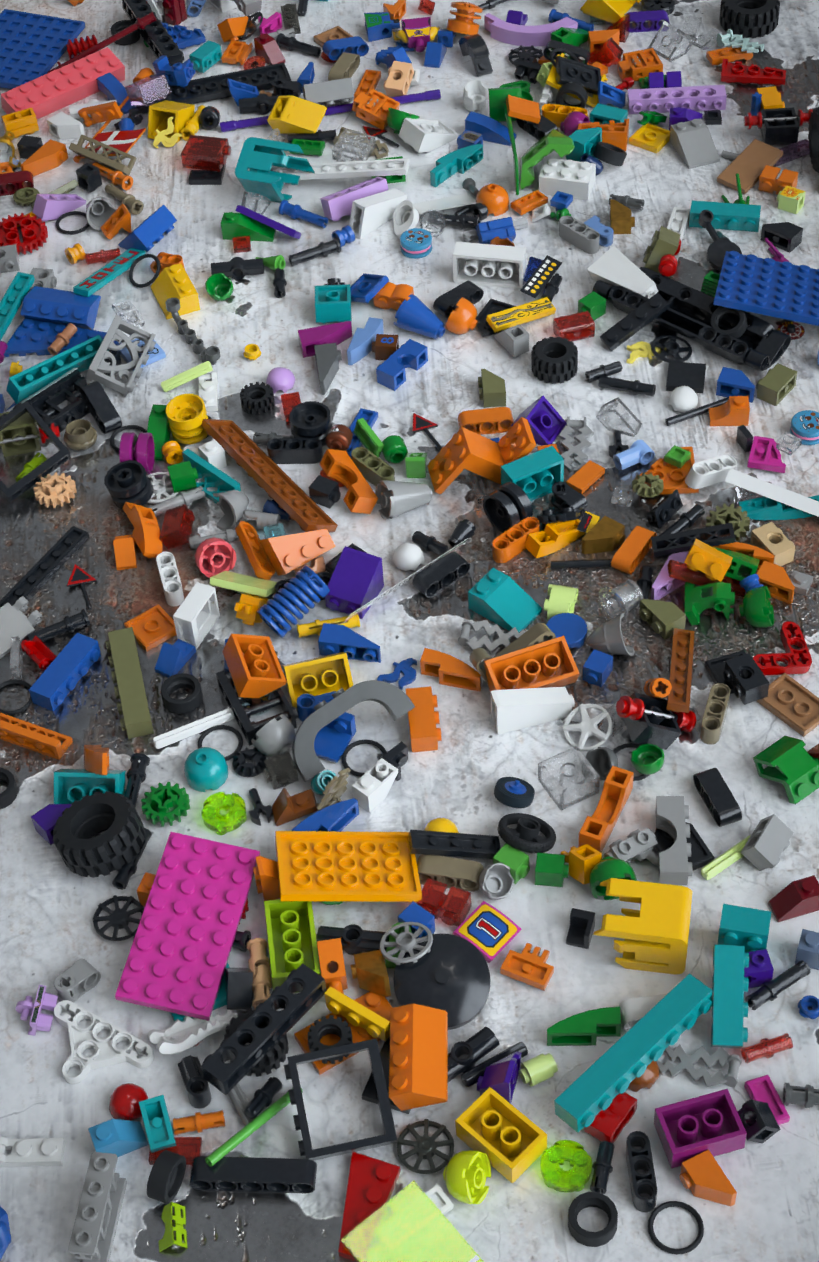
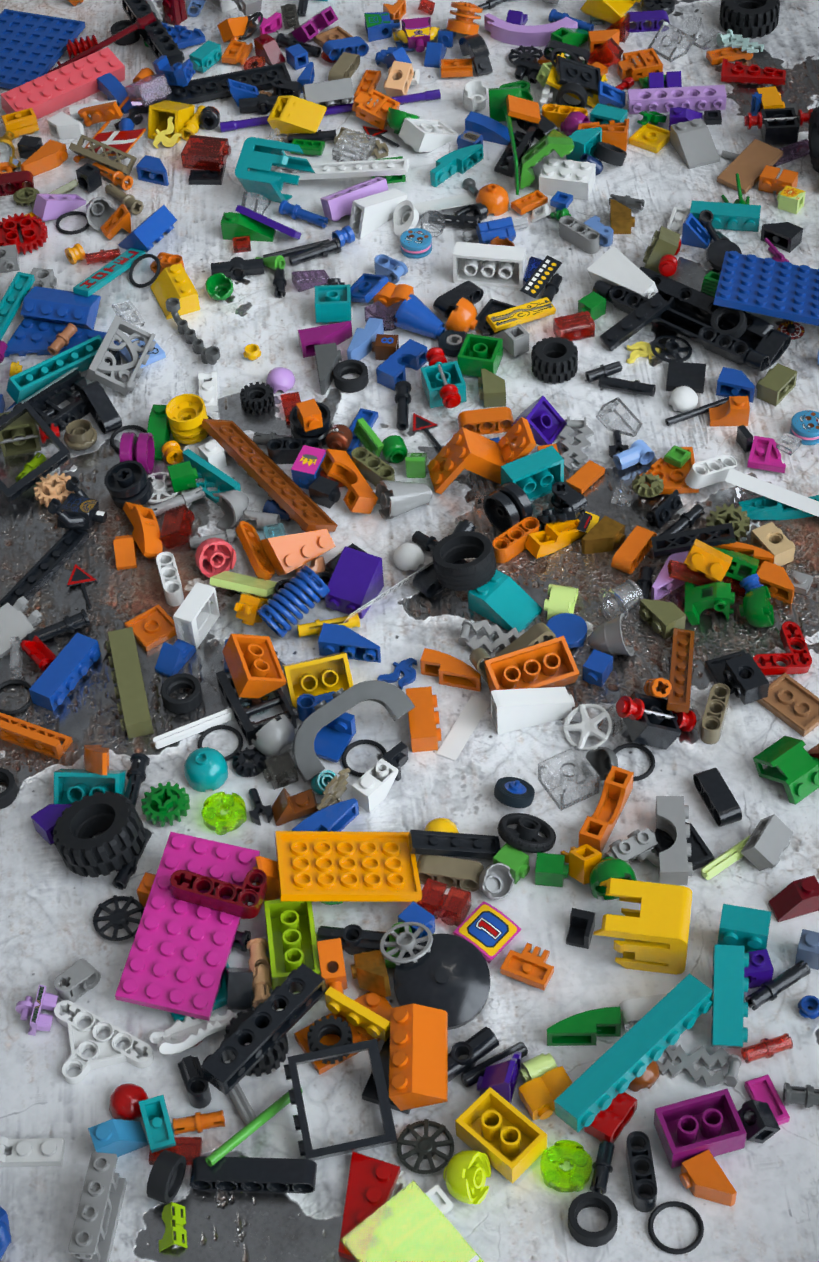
(77, 510): none -> black torso
(152, 170): none -> blue slope
(183, 882): none -> dark red beam
(186, 376): yellowish green axle -> none
(263, 1097): black axle -> none
(291, 251): none -> black piece
(297, 56): none -> blue brick
(307, 466): none -> piece
(309, 279): none -> clear purple slope
(309, 415): none -> orange brick
(315, 25): none -> magenta arch
(350, 385): none -> black tyre
(380, 311): none -> clear purple brick
(389, 267): none -> medium blue piece
(402, 400): none -> black pin
(442, 380): none -> teal brick
(451, 342): none -> black bush
(456, 68): none -> orange plate
(463, 728): none -> white sticker
(467, 575): none -> black tyre
(480, 353): none -> green brick
(523, 146): none -> black fence
(540, 1092): none -> light orange brick
(581, 563): black bar -> none
(647, 759): green hair -> none
(694, 233): none -> blue slope

